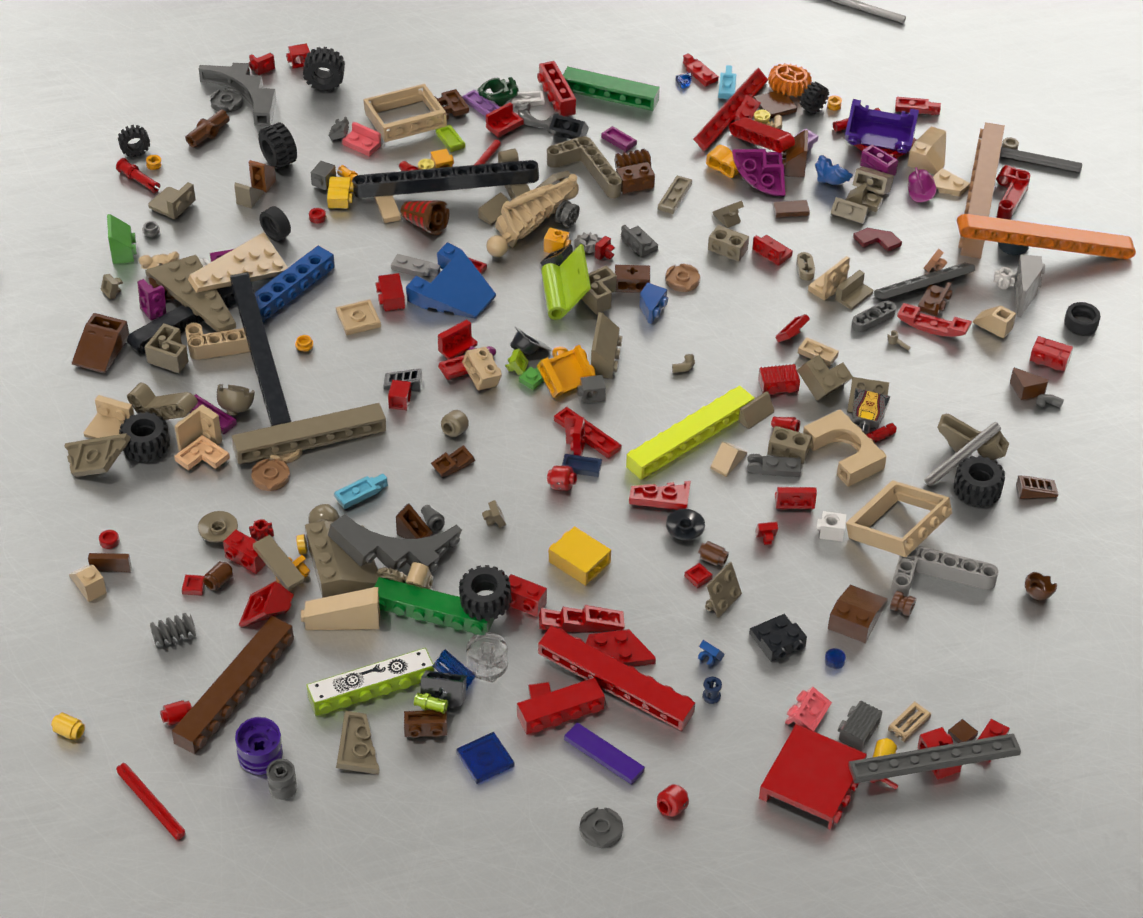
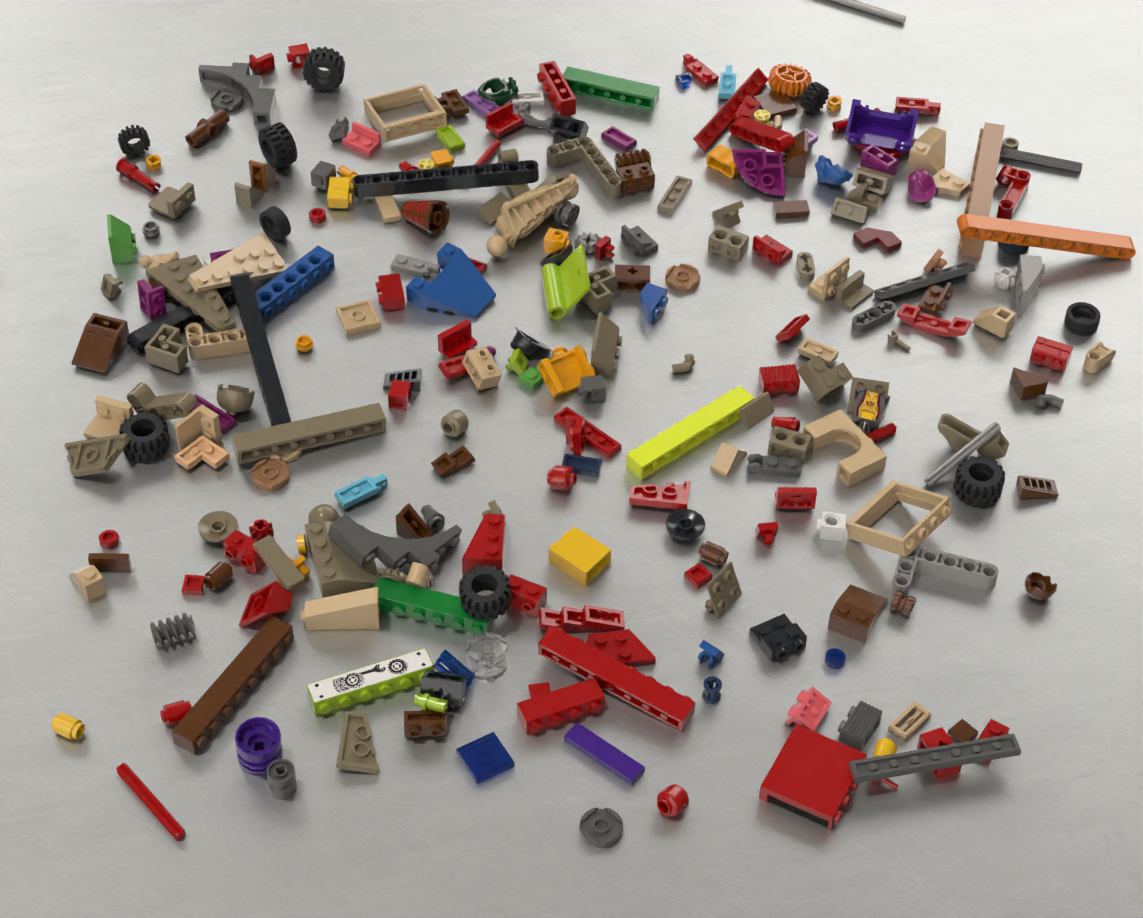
(486, 544): none -> red wedge
(1098, 357): none -> tan piece

